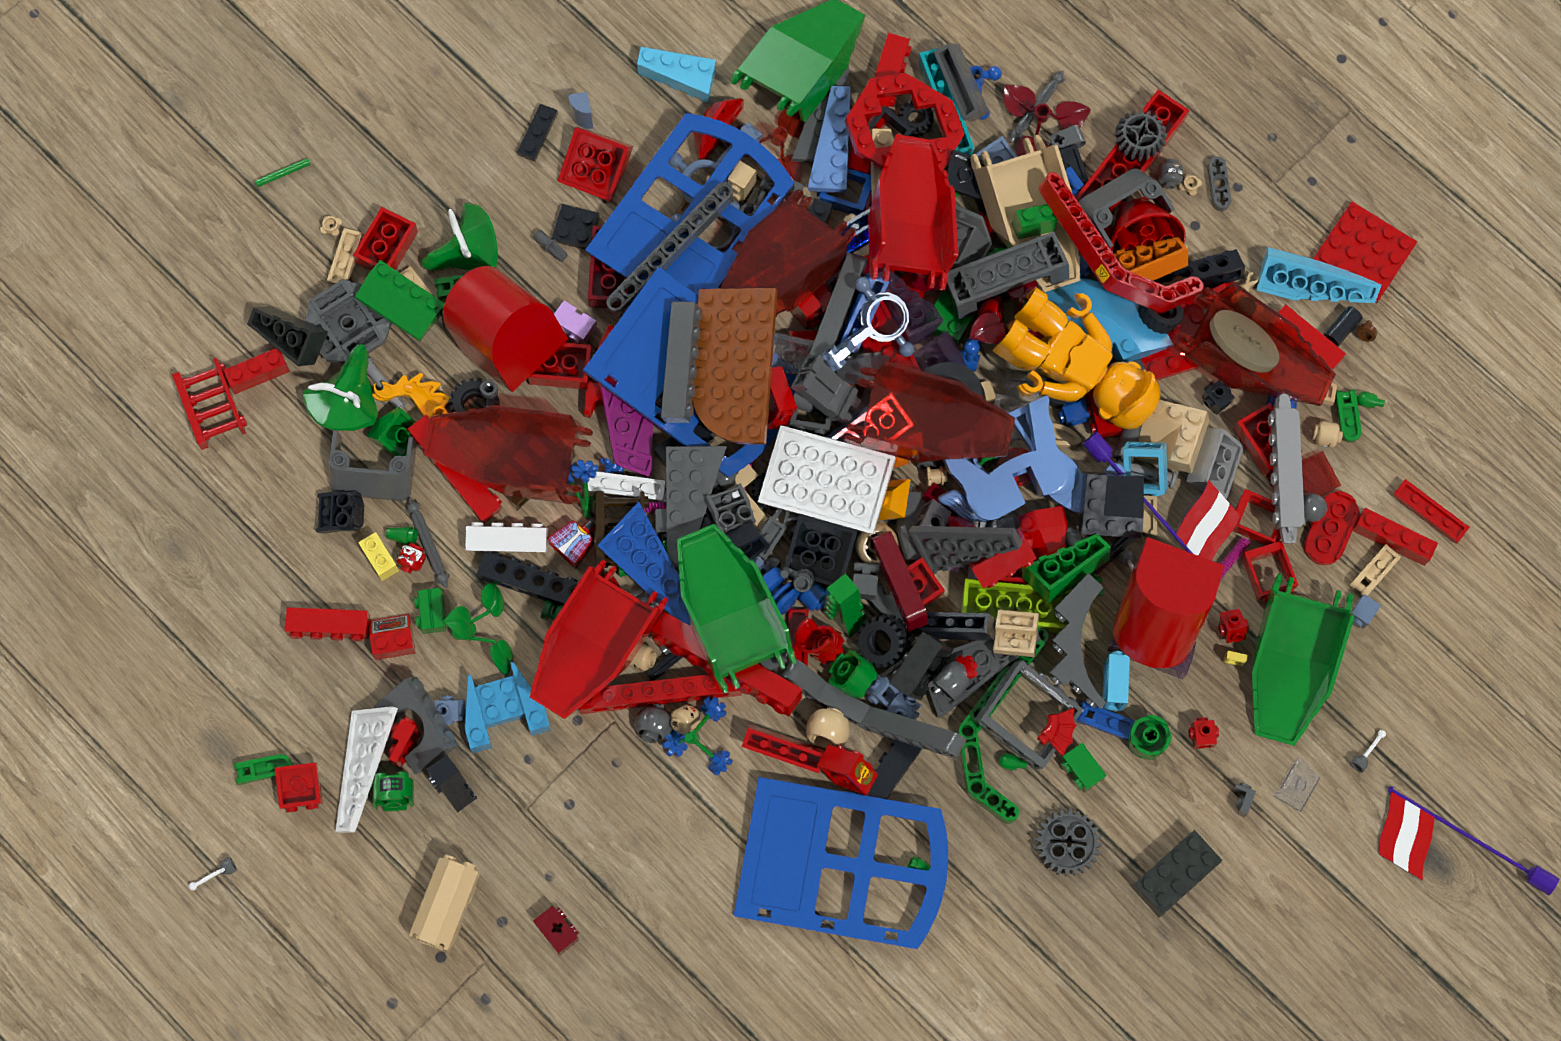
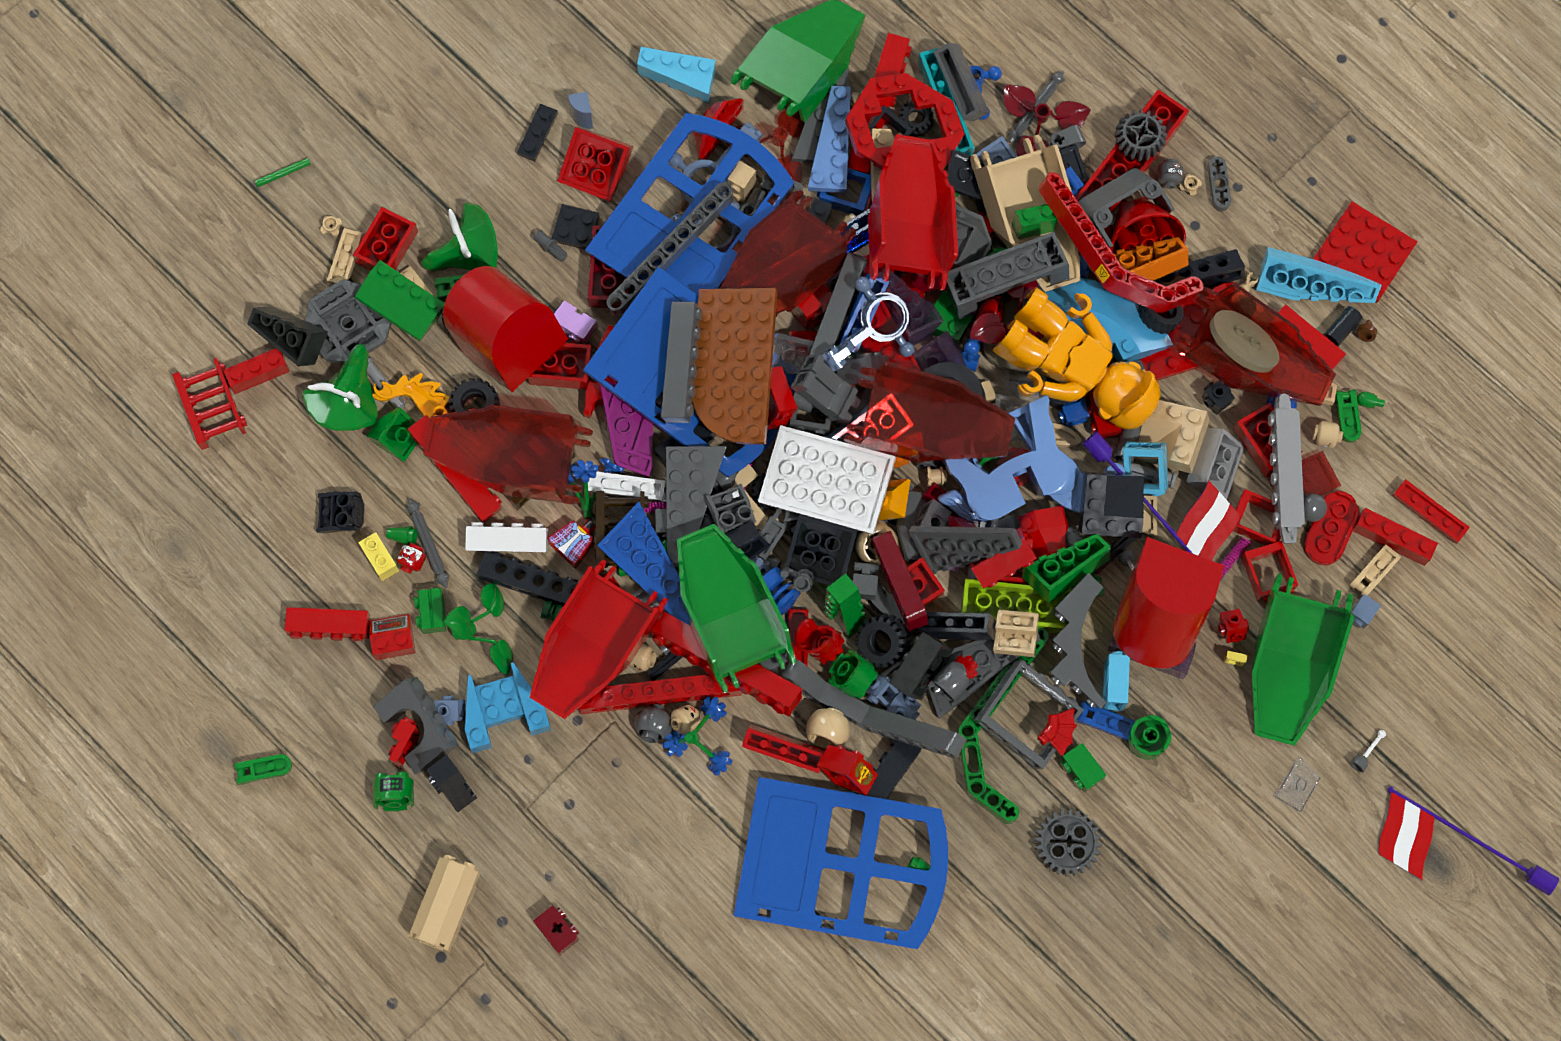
(226, 867): hinge -> none
(298, 787): red plate -> none
(365, 746): white wing -> none
(372, 483): dark grey windscreen -> none
(489, 383): dark grey axle -> none
(813, 598): blue head -> none
(1011, 762): green cylinder -> none
(1176, 873): pearl dark grey brick -> none
(1208, 738): red brick -> none
(1244, 803): dark grey bracket -> none

